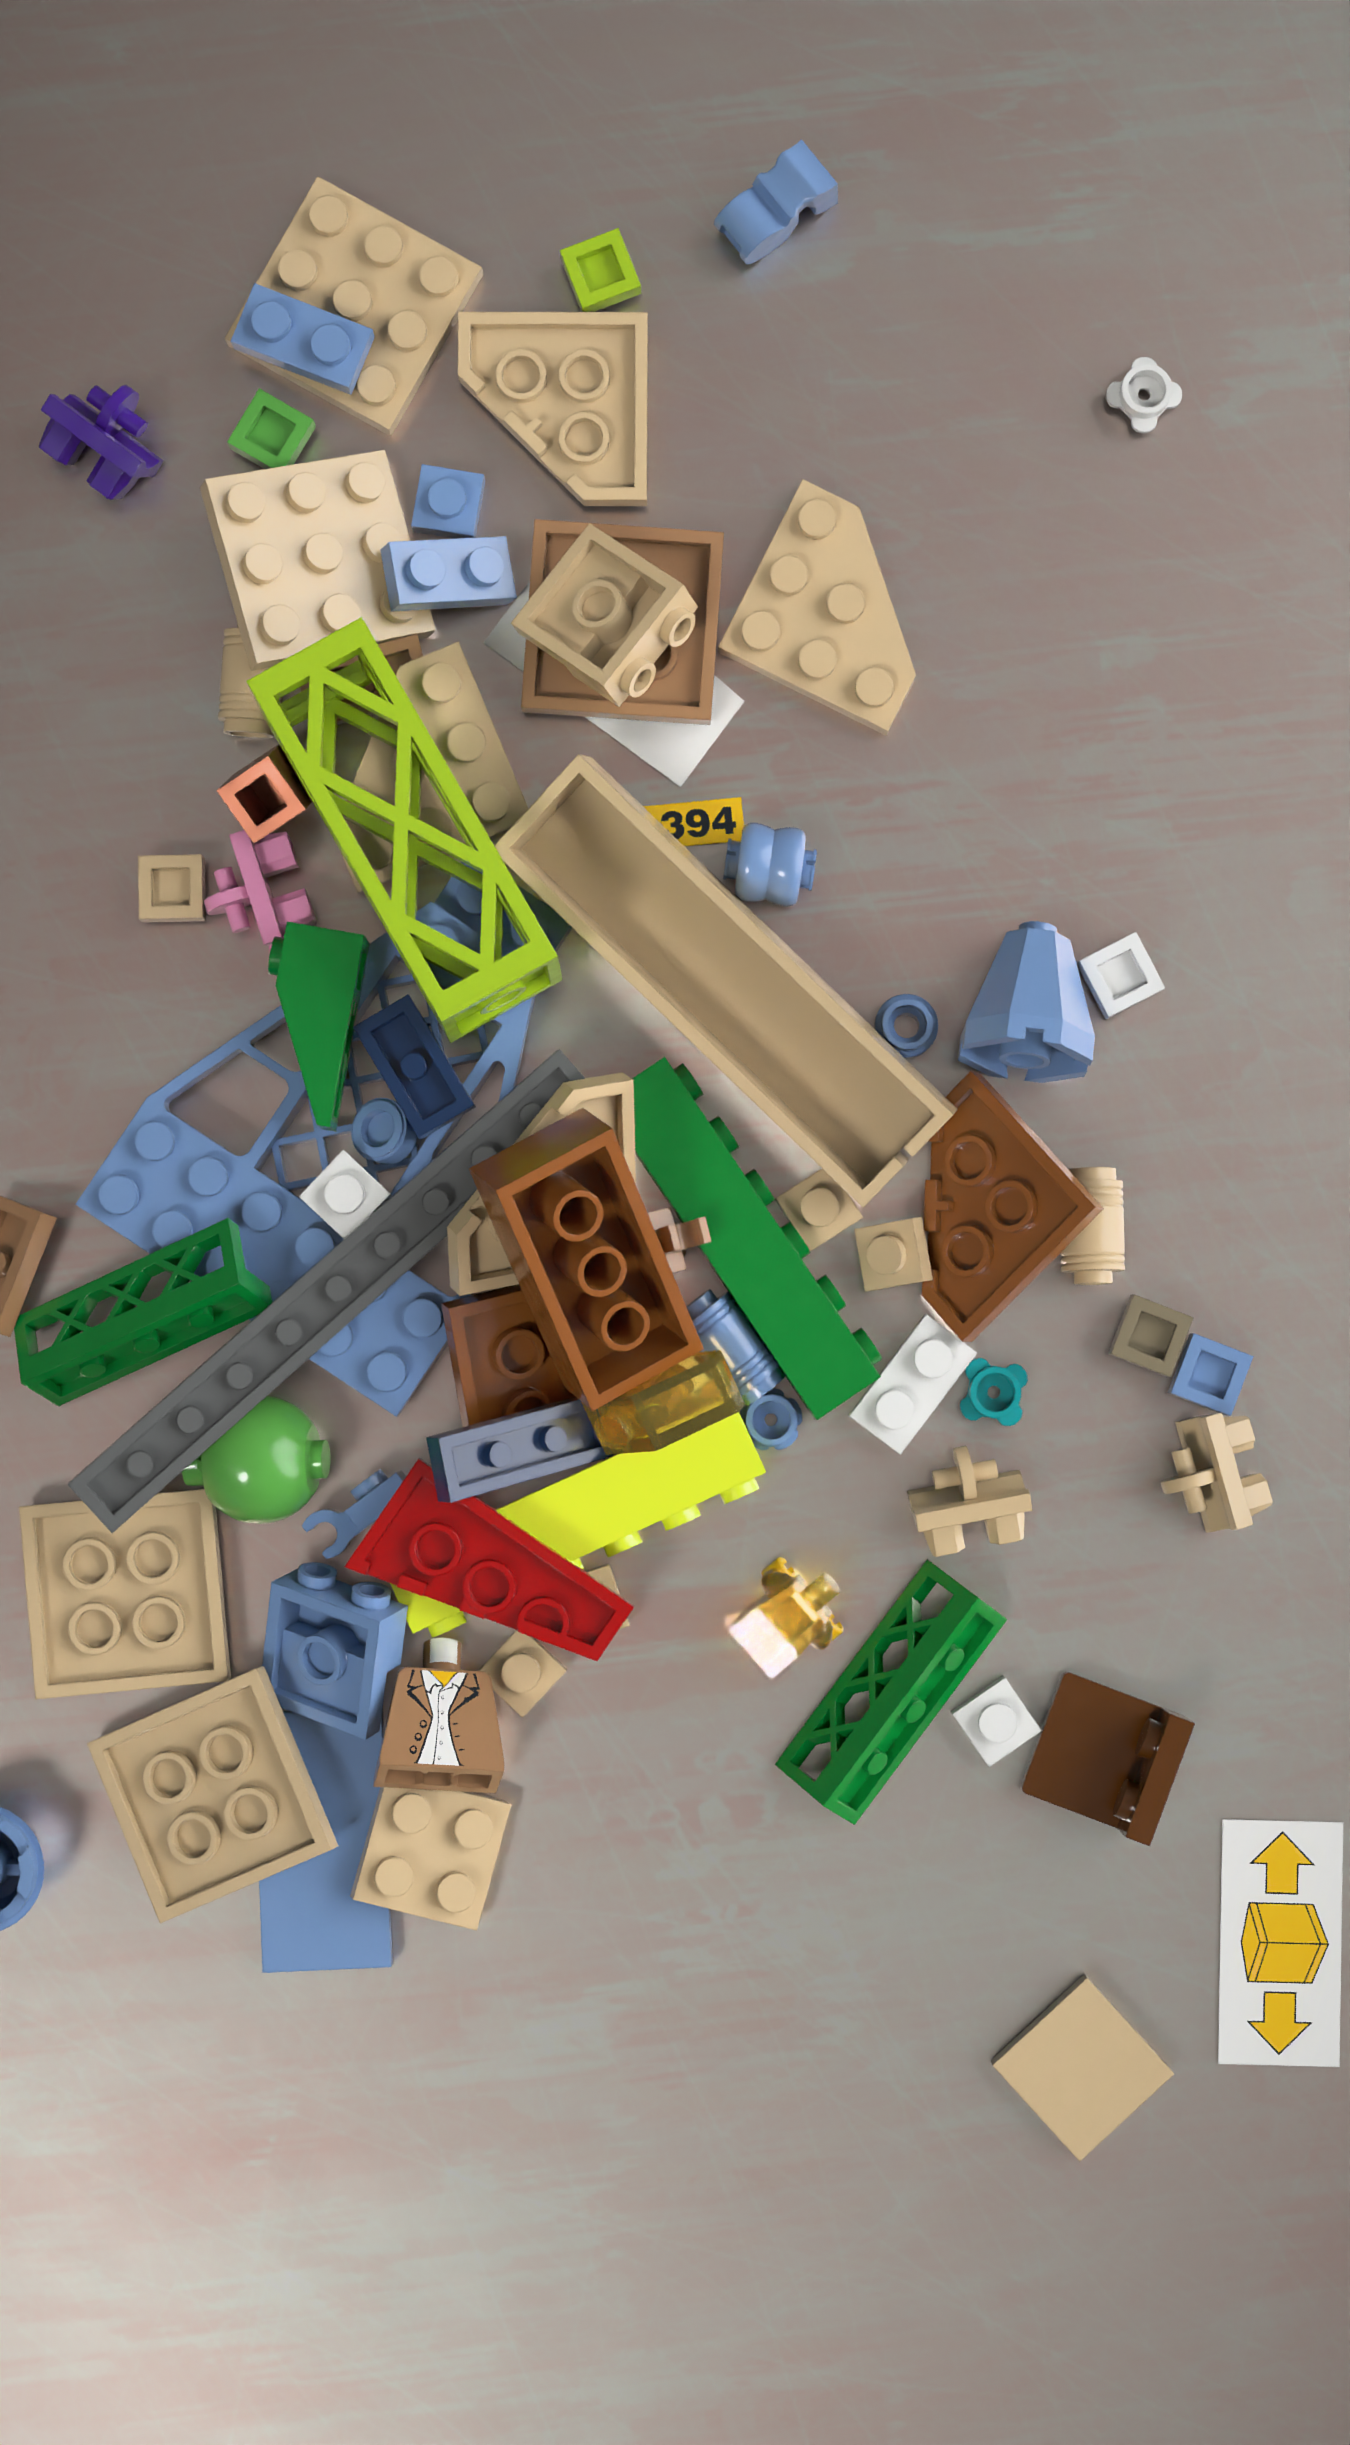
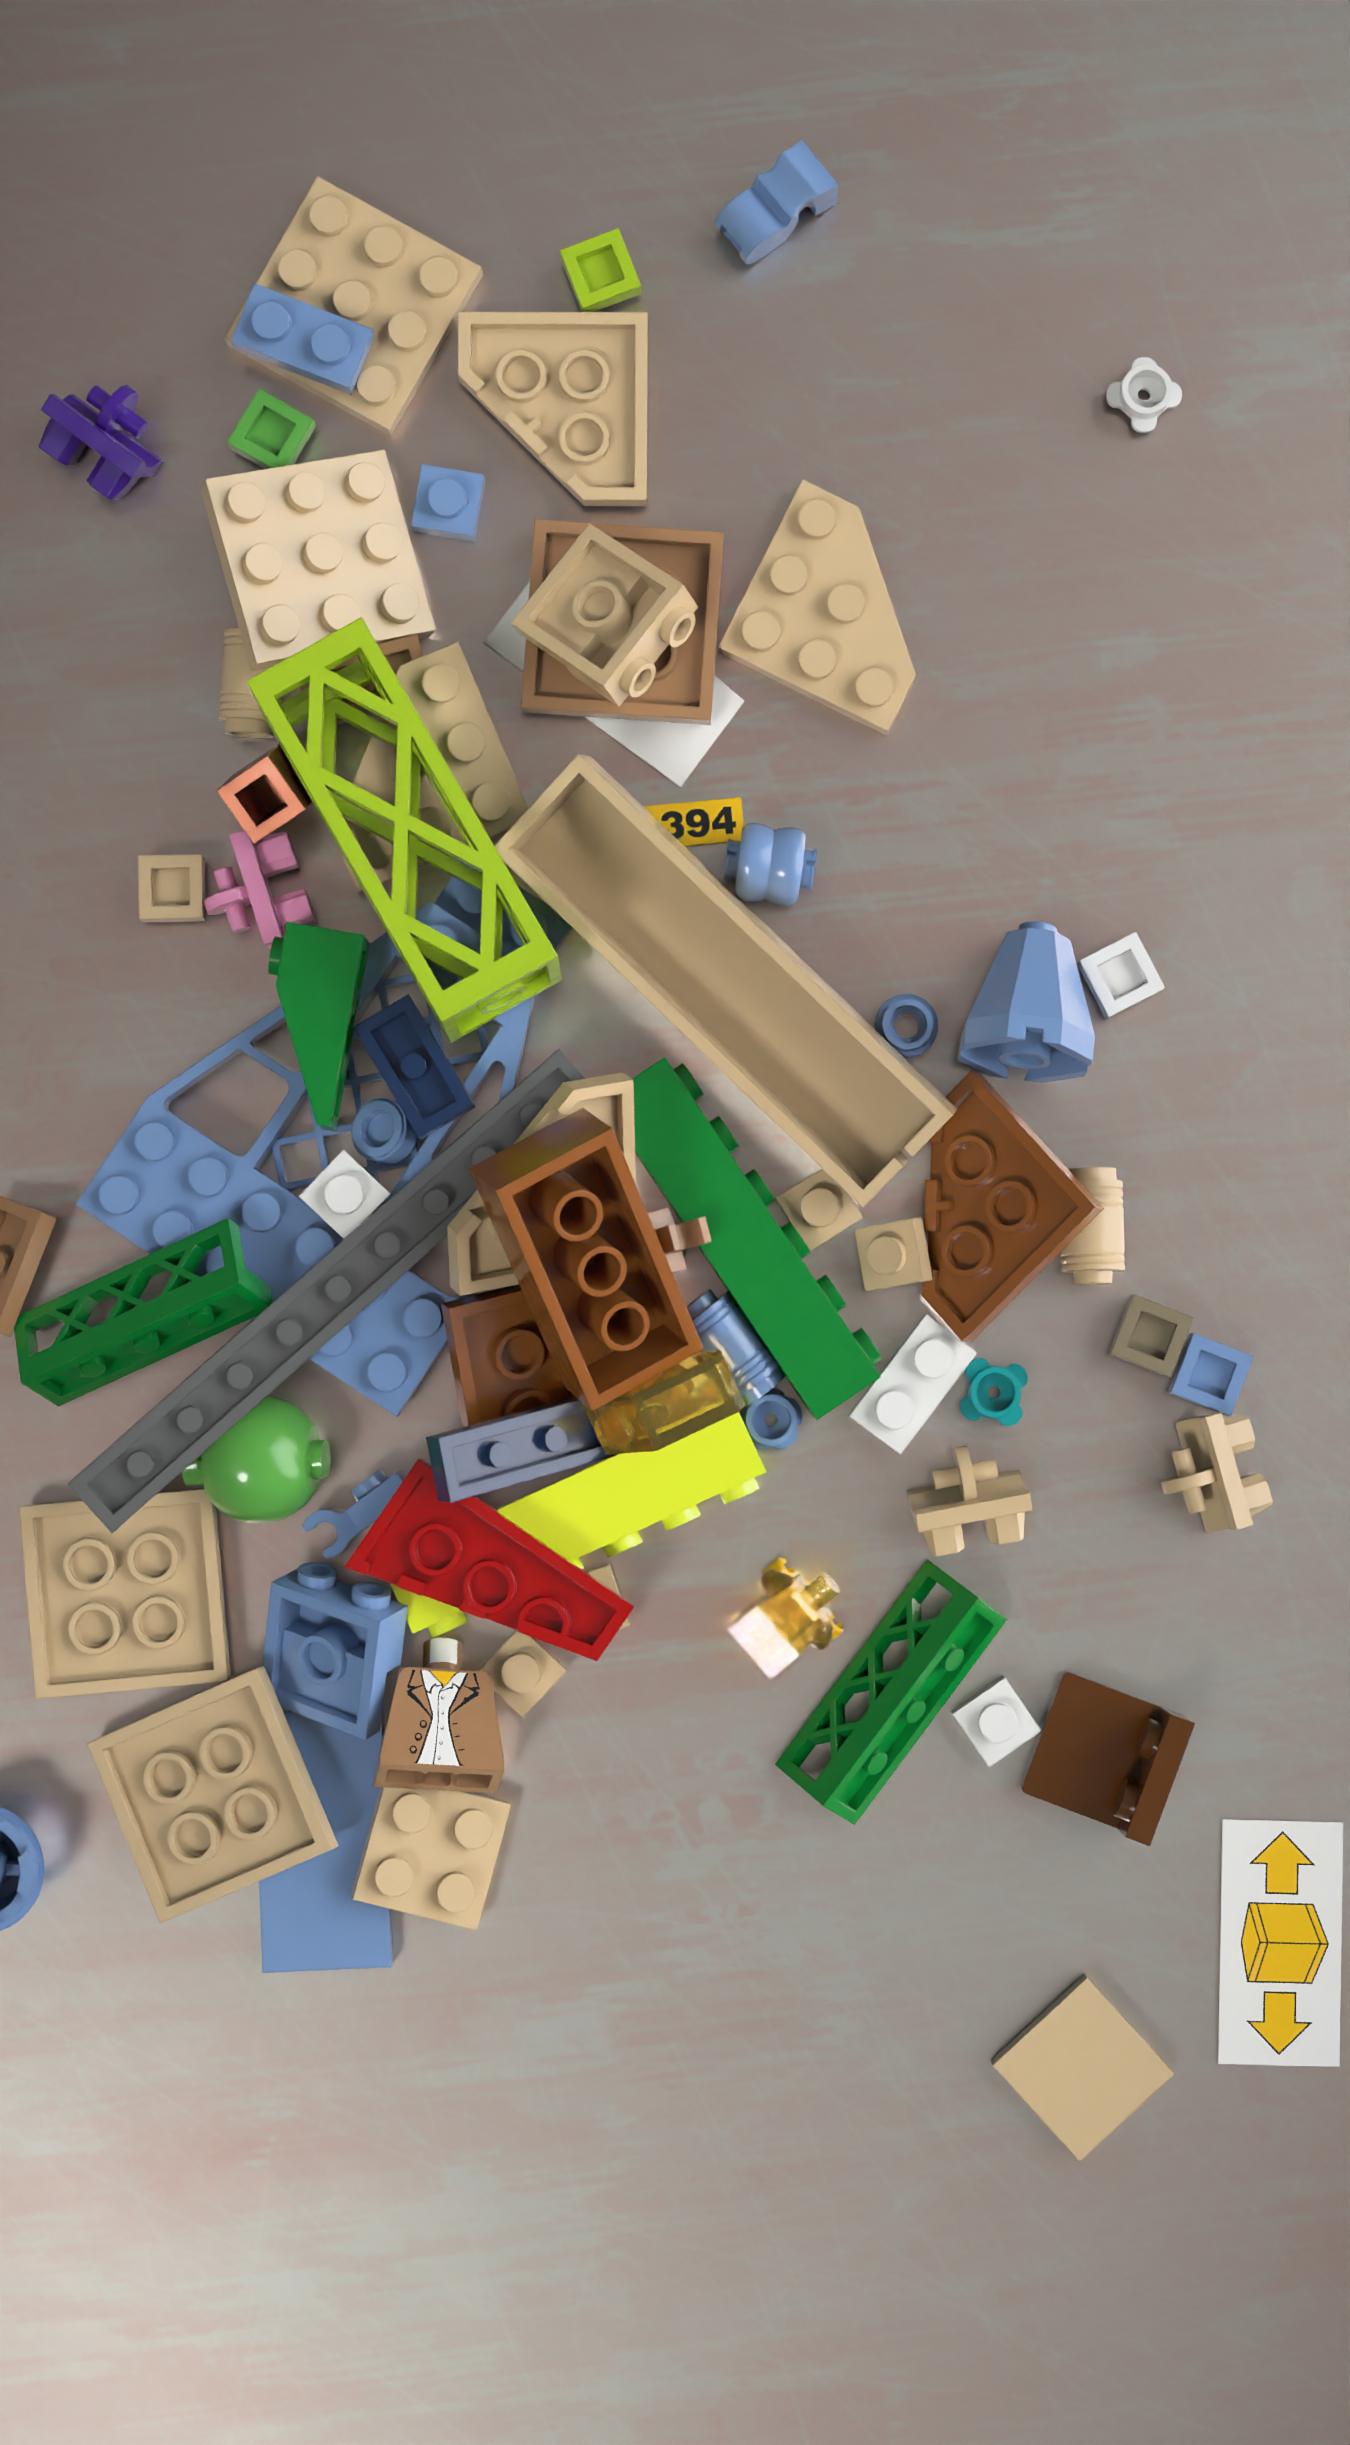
(448, 573): plate -> none

